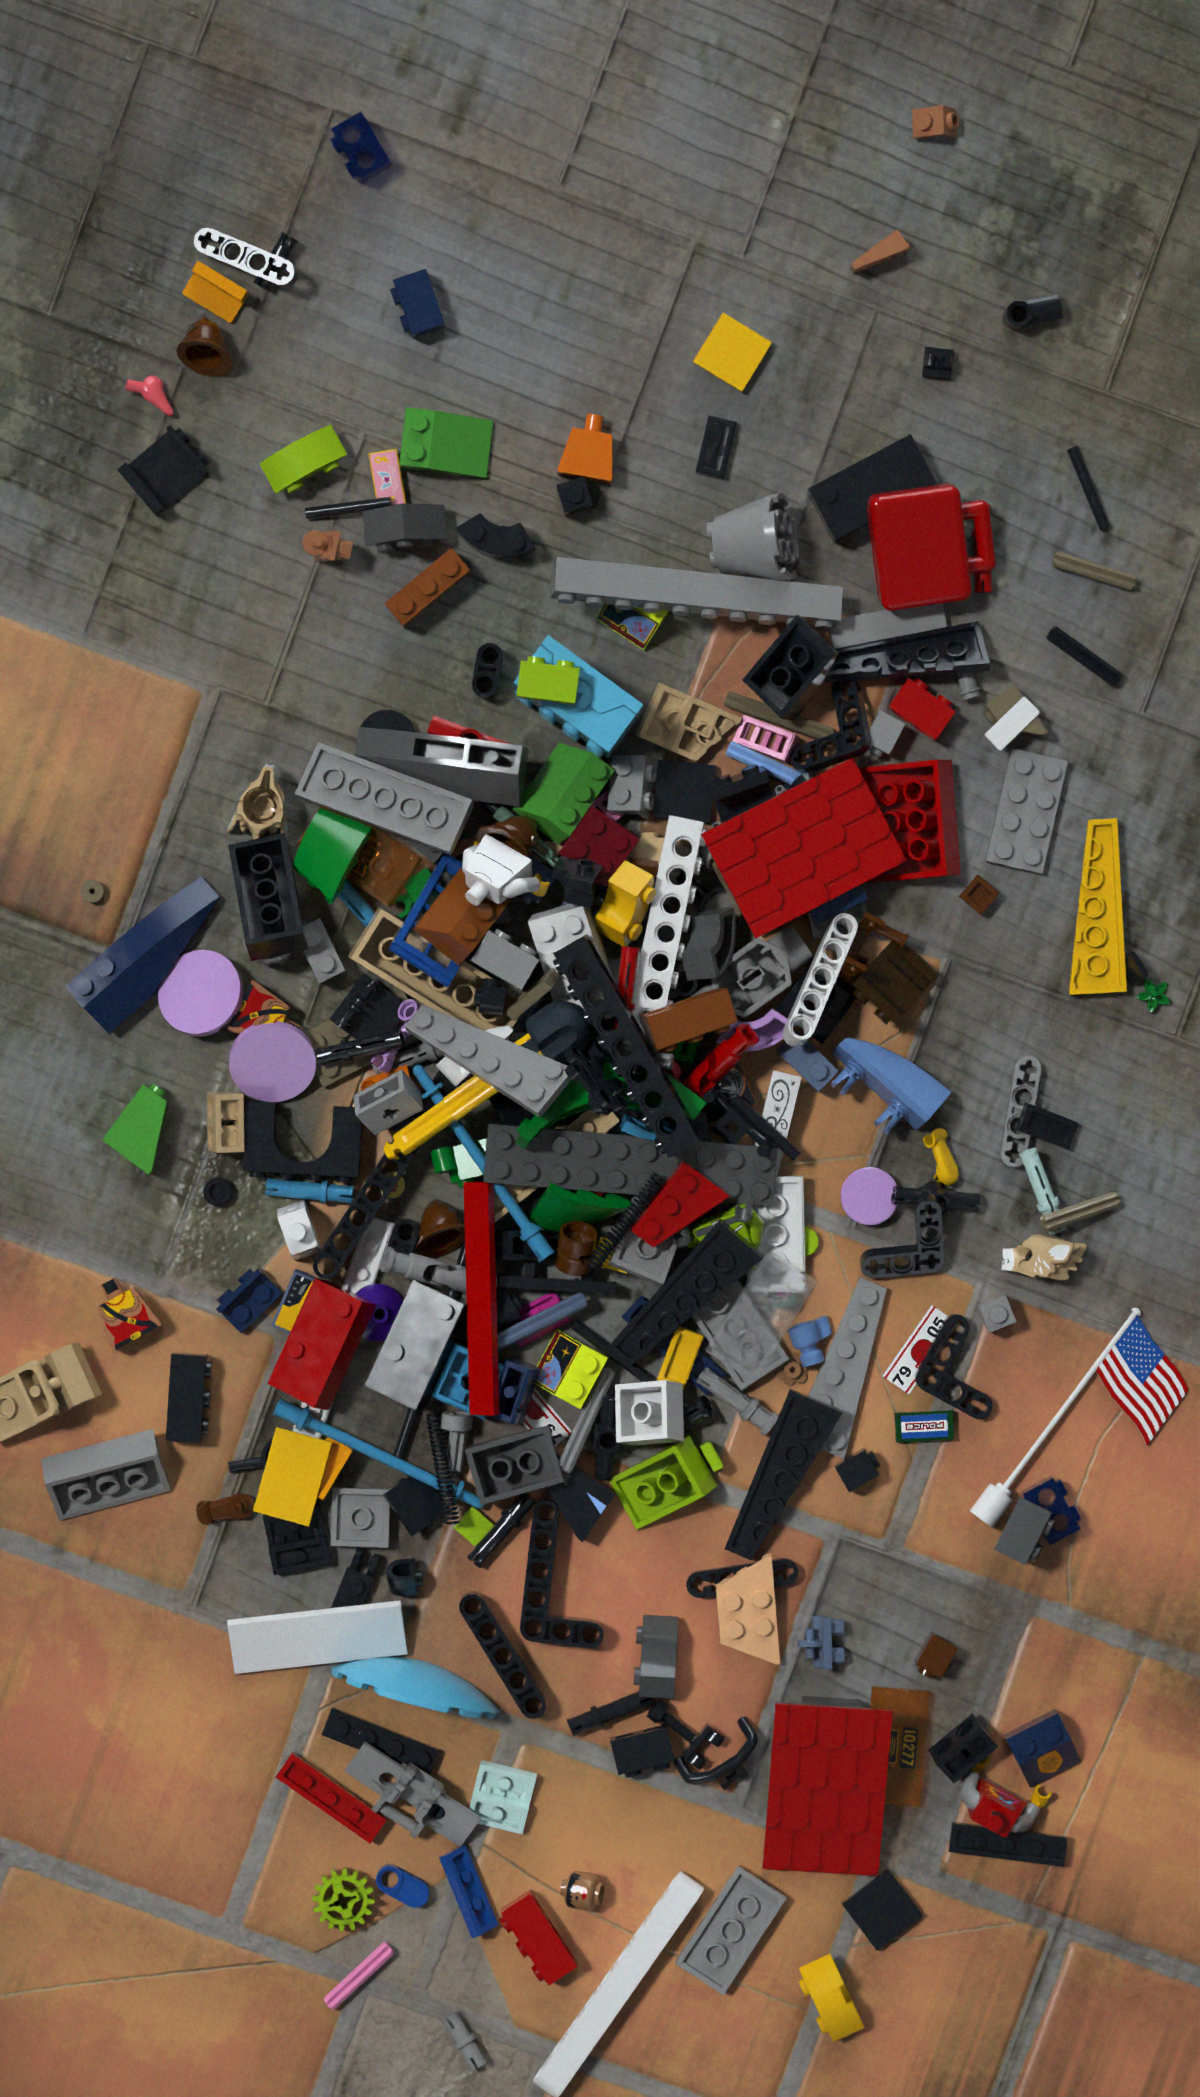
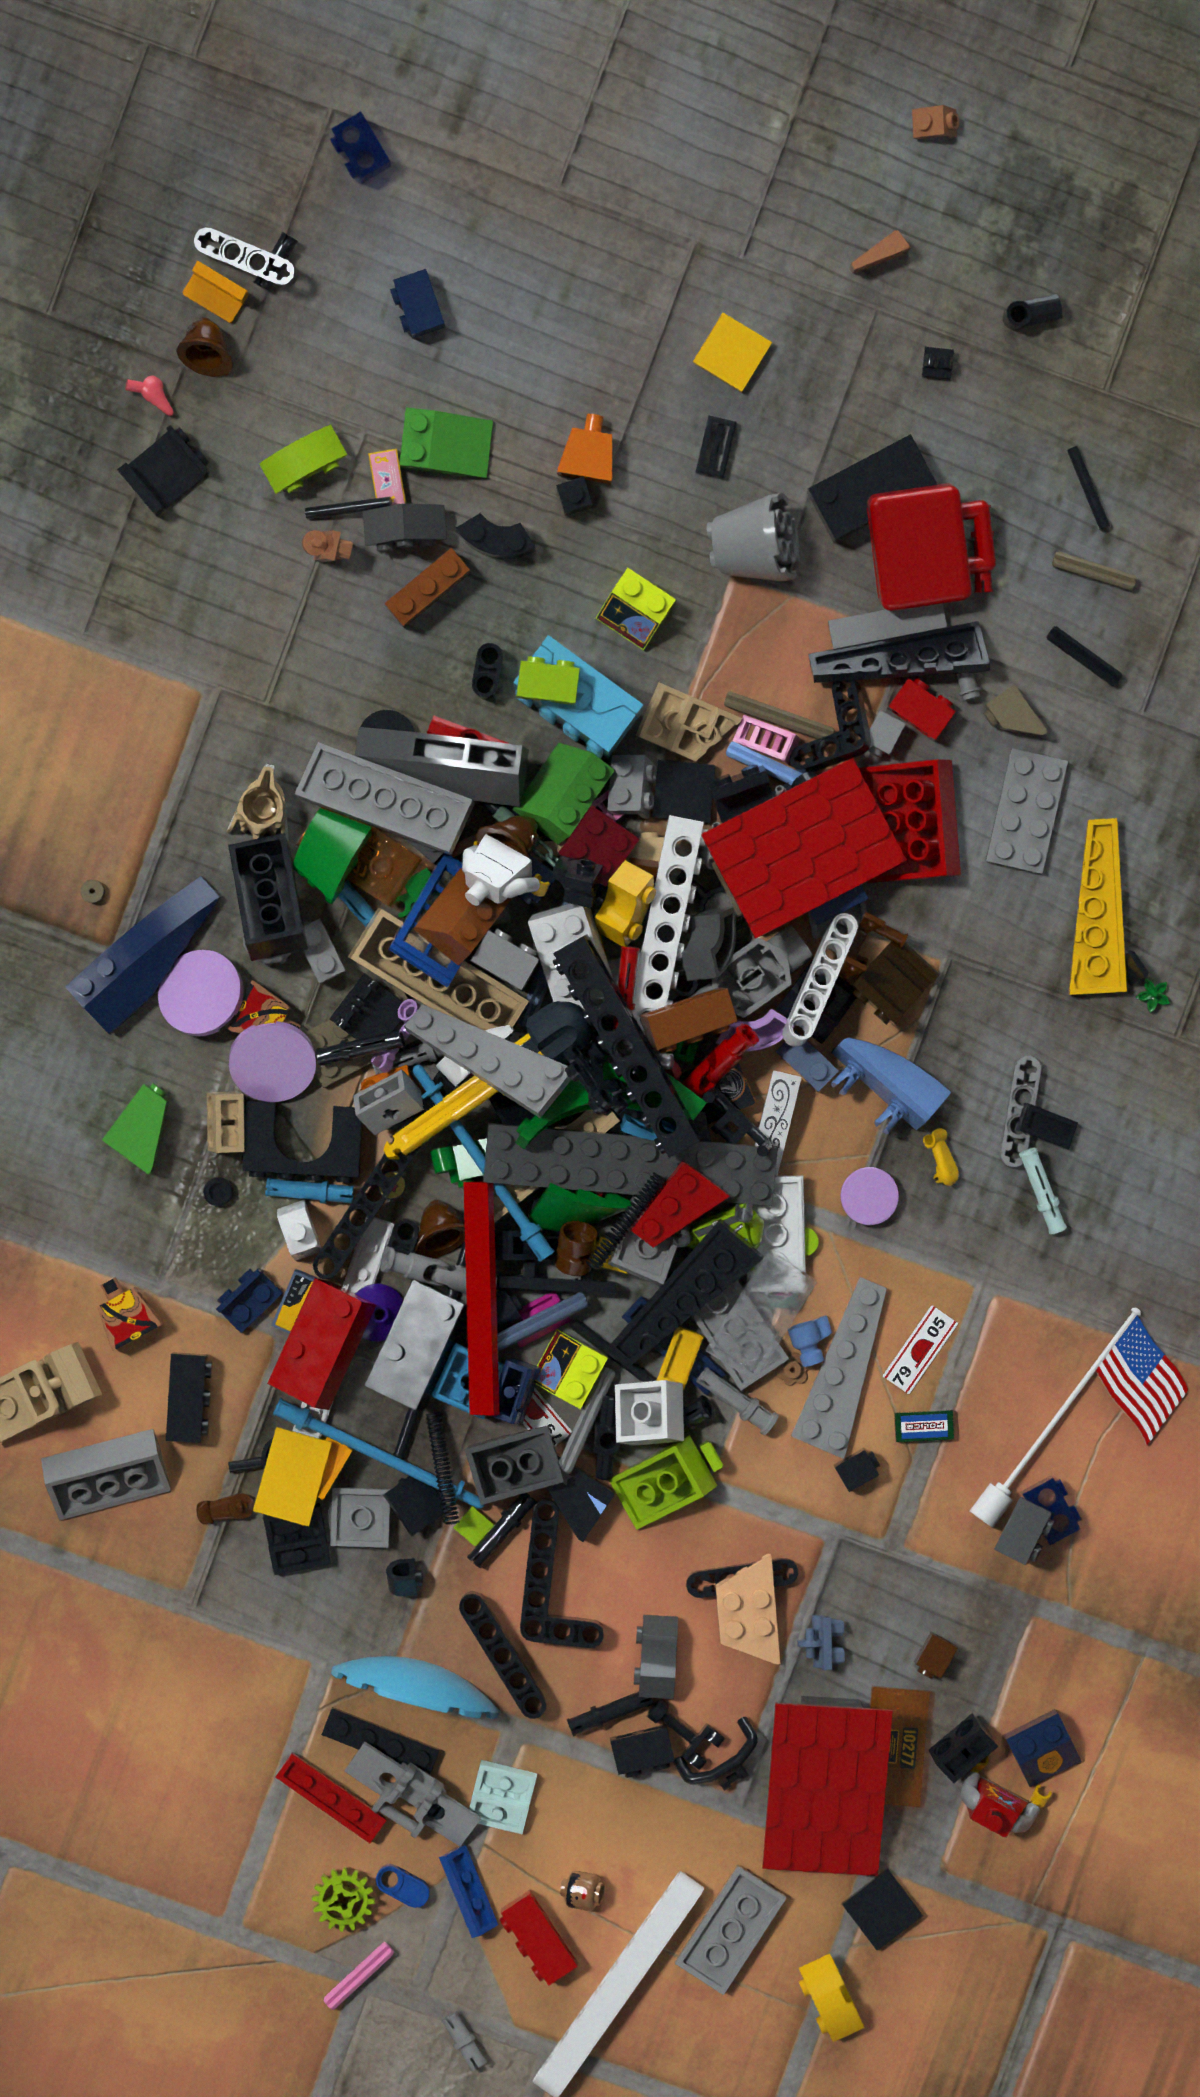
(317, 1637): white tile -> none
(355, 1583): black hinge -> none
(458, 1424): light grey piece -> none
(490, 997): black plate -> none
(532, 994): dark tan tile -> none
(694, 592): light grey brick -> none
(765, 1127): black bar -> none
(788, 1455): black wing -> none
(792, 669): black slope -> none
(922, 1248): black beam -> none
(942, 1378): black beam -> none
(948, 1198): black pin -> none
(978, 894): reddish brown plate -> none
(996, 1313): light grey brick -> none
(1012, 723): white sticker -> none
(1019, 1846): black plate -> none
(1049, 1259): tan piece -> none
(1080, 1211): dark tan axle -> none

